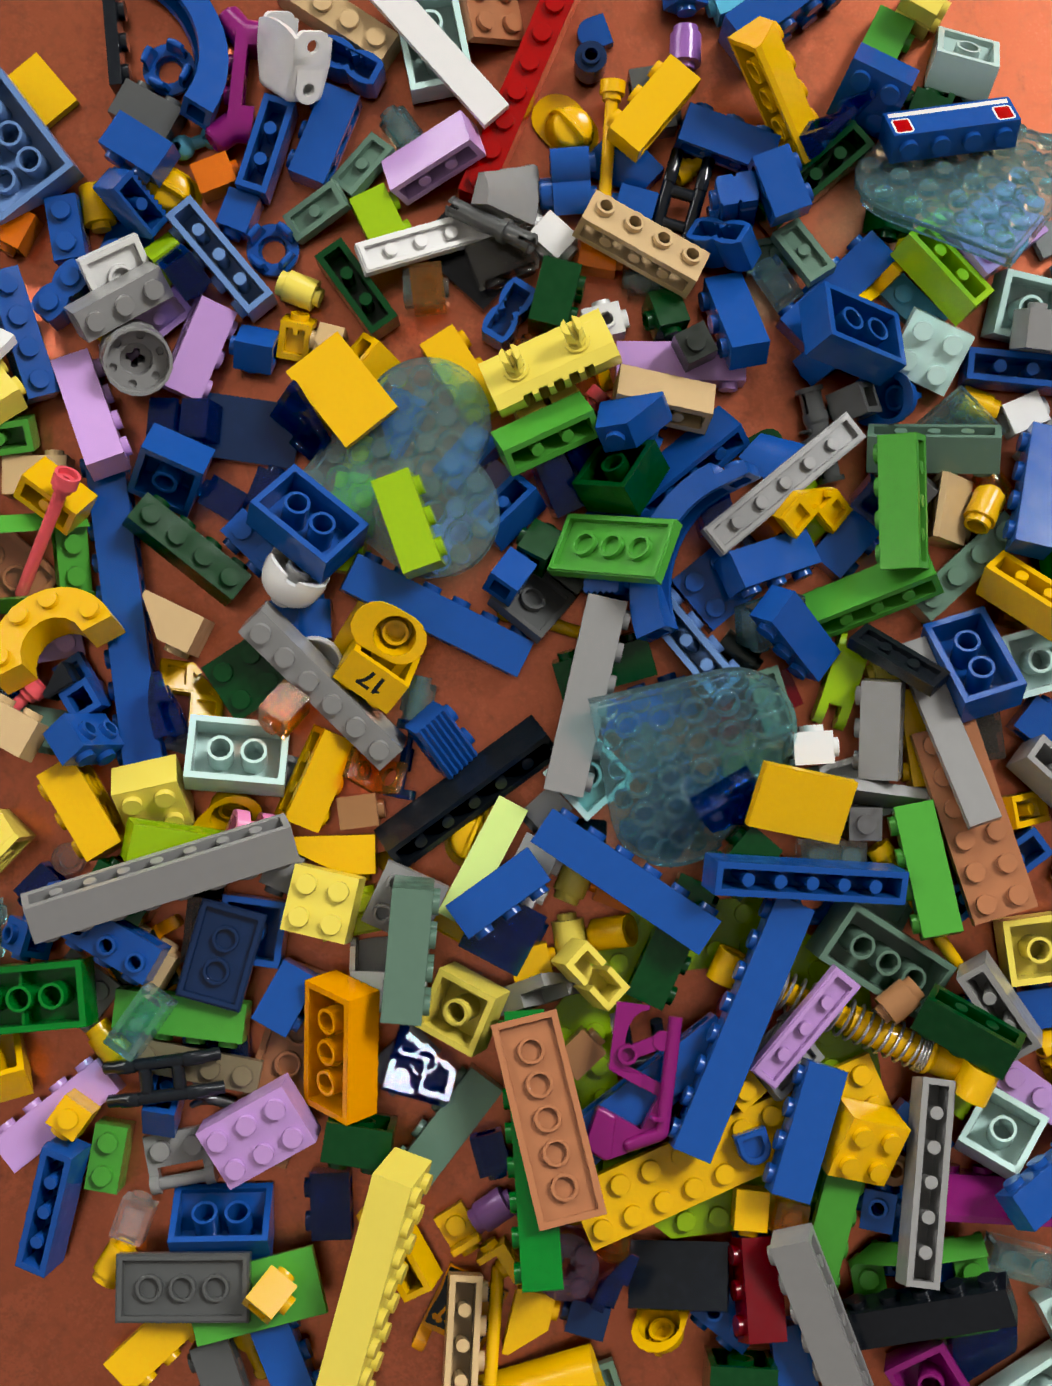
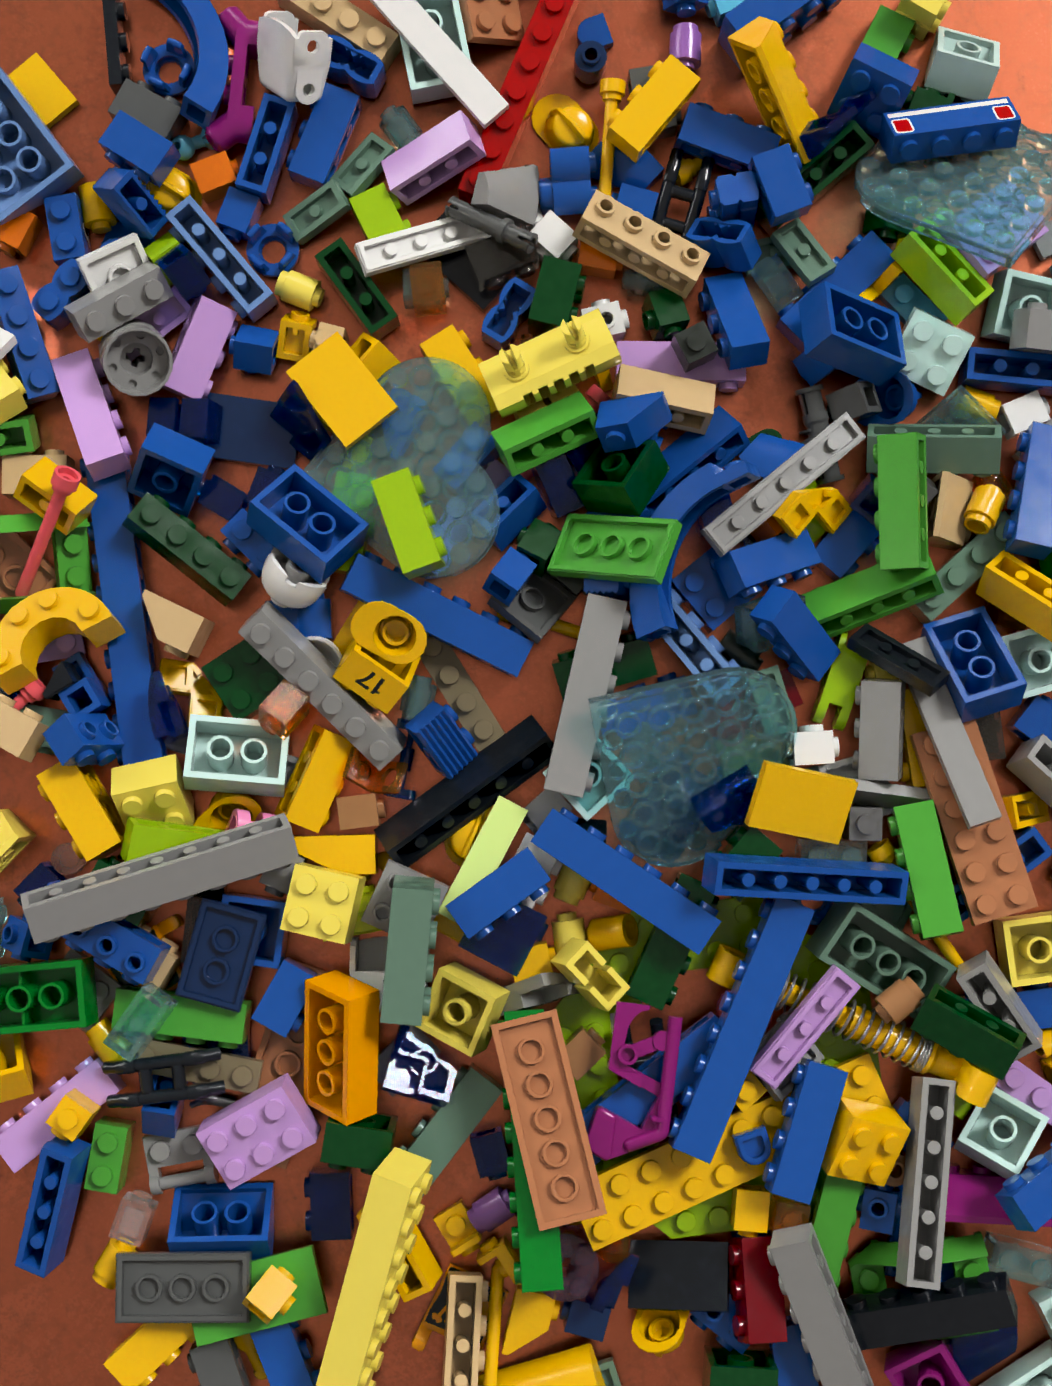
(461, 693): none -> dark tan plate

